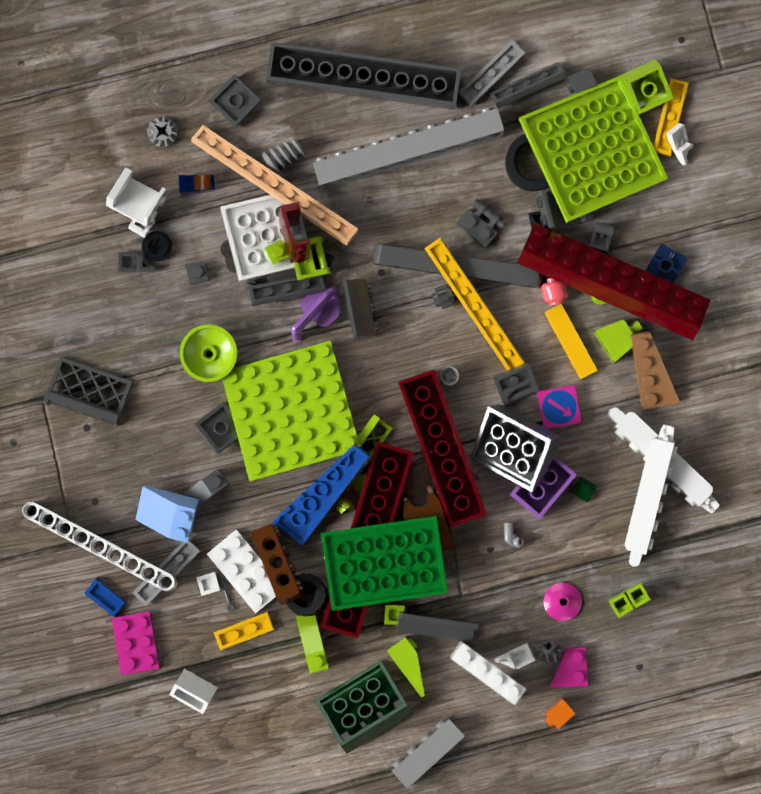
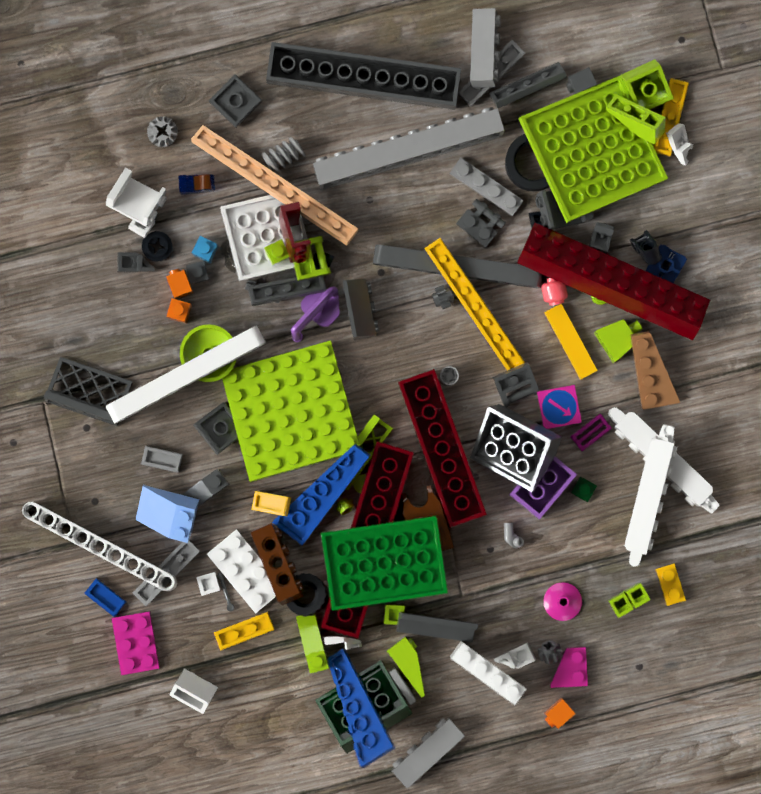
(162, 459): none -> light grey tile
(179, 283): none -> orange brick
(179, 310): none -> orange brick
(185, 374): none -> white beam
(205, 249): none -> dark azure brick
(271, 503): none -> yellow tile
(349, 642): none -> white slope
(364, 723): none -> blue wing
(402, 686): none -> light grey tile
(484, 48): none -> light grey brick
(486, 187): none -> light grey plate
(578, 442): none -> magenta tile
(637, 118): none -> lime slope
(646, 248): none -> black piece
(670, 584): none -> yellow plate

